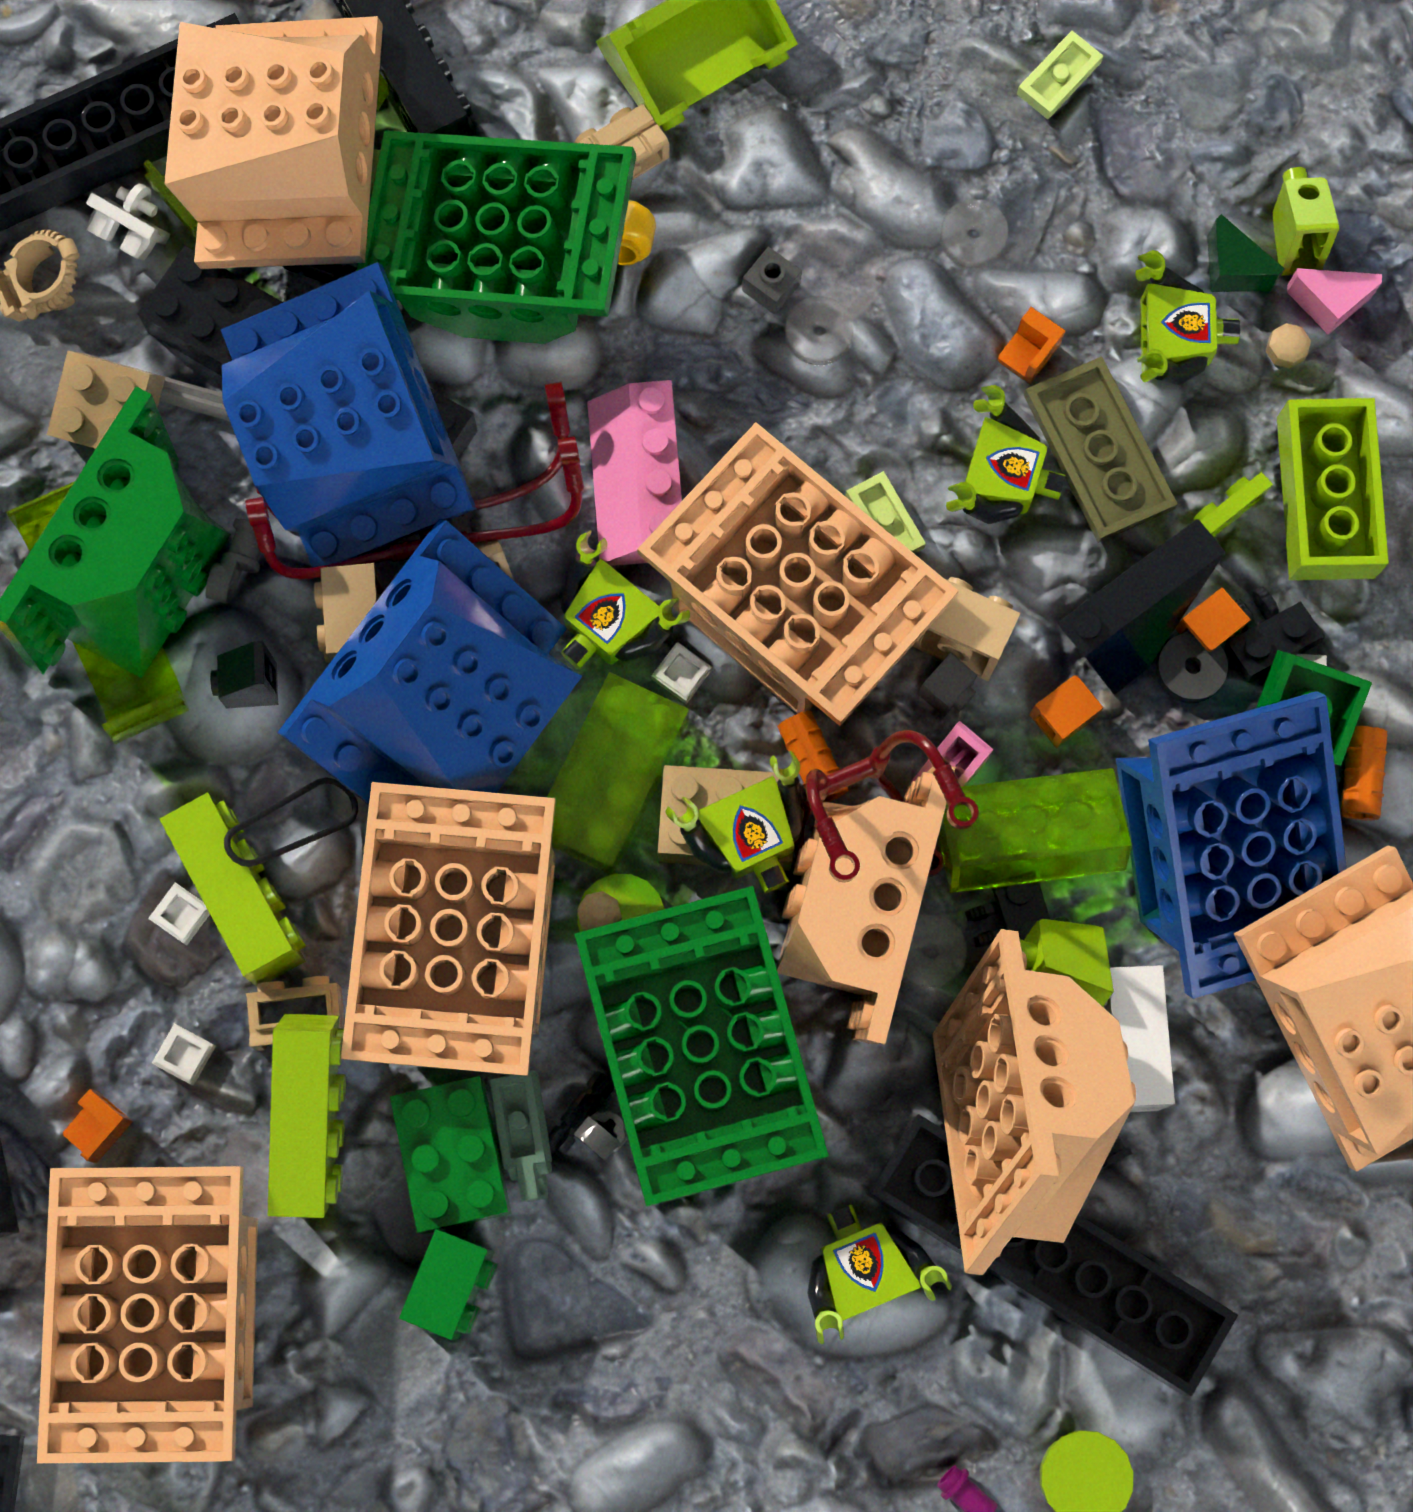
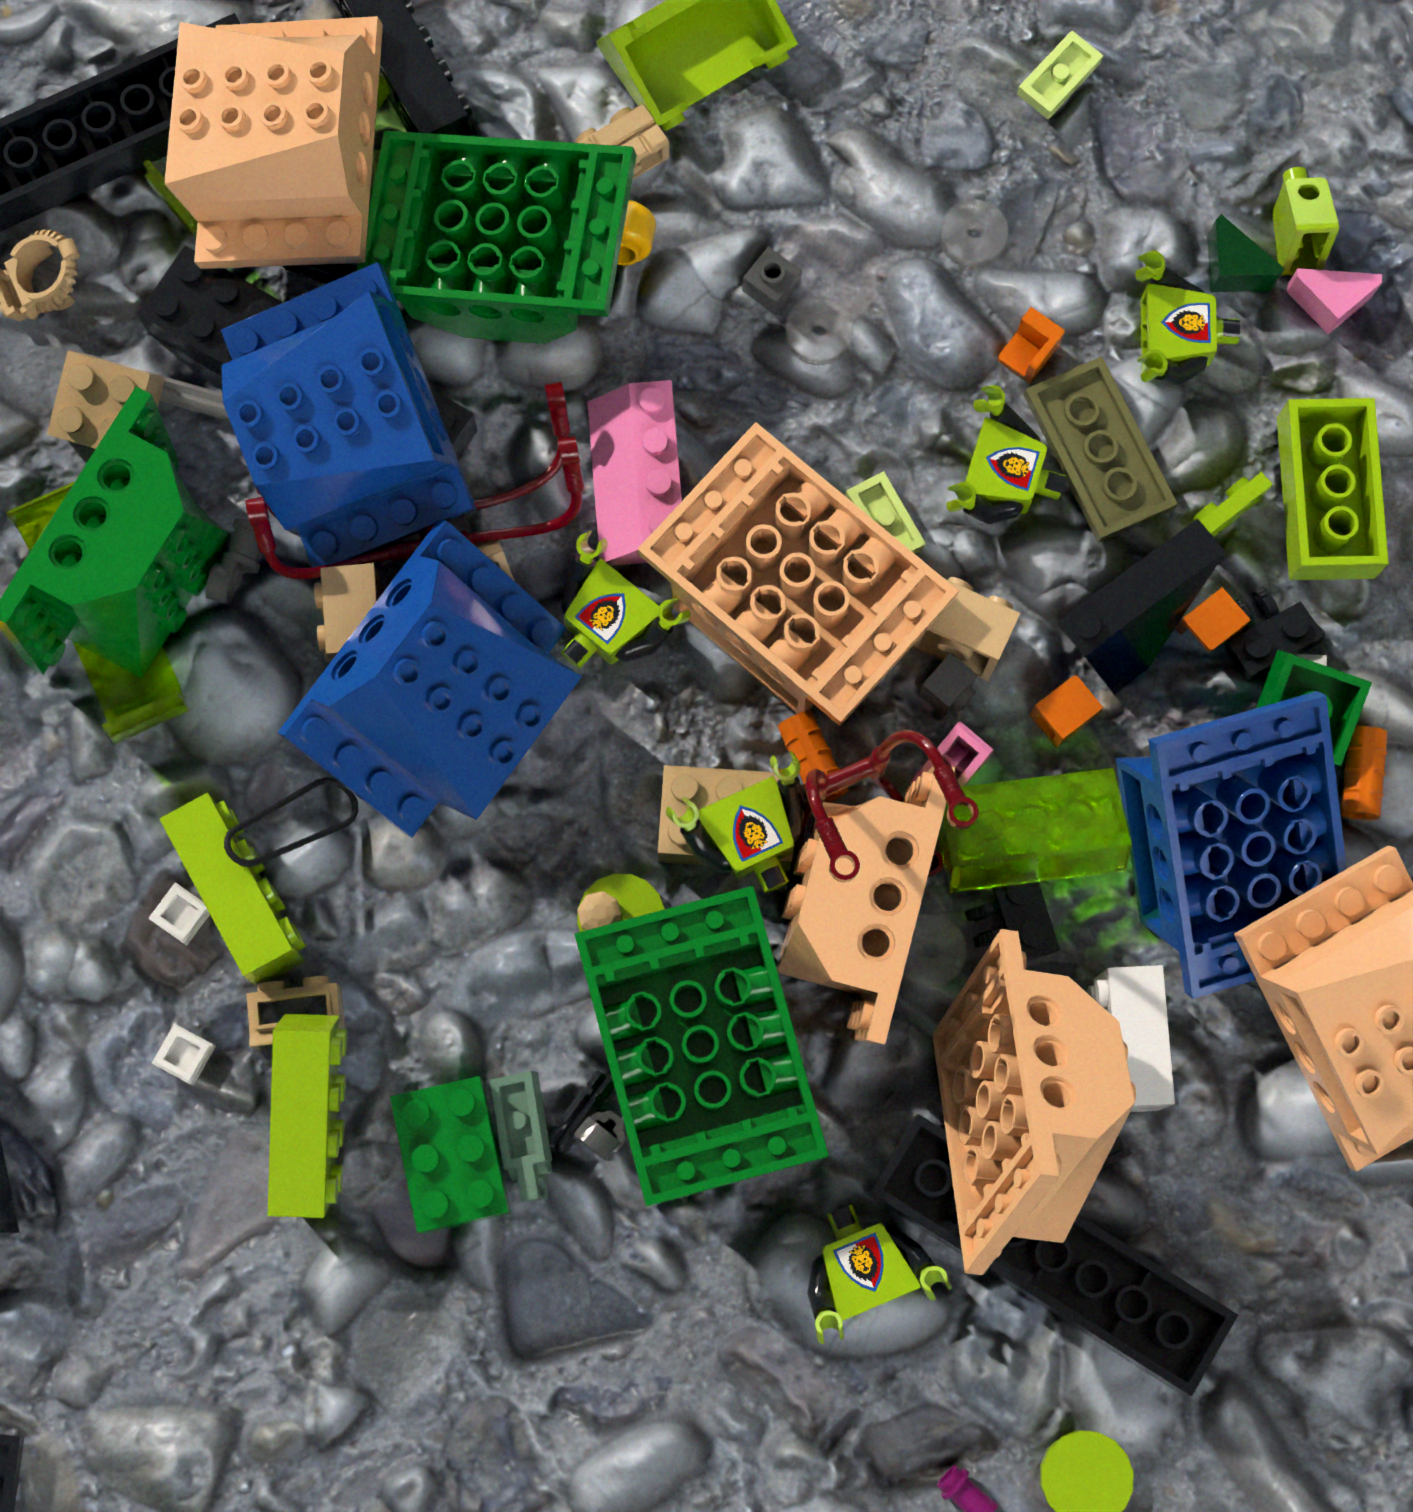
(96, 1126): orange panel -> none
(109, 215): white hips -> none
(146, 1315): light nougat wedge -> none
(246, 677): black slope -> none
(448, 1286): green brick -> none
(451, 929): light nougat wedge -> none
(613, 771): clear neon green brick -> none
(681, 673): white tile -> none
(1071, 951): lime torso -> none
(1178, 681): dark grey piece -> none
(1288, 345): tan tile -> none

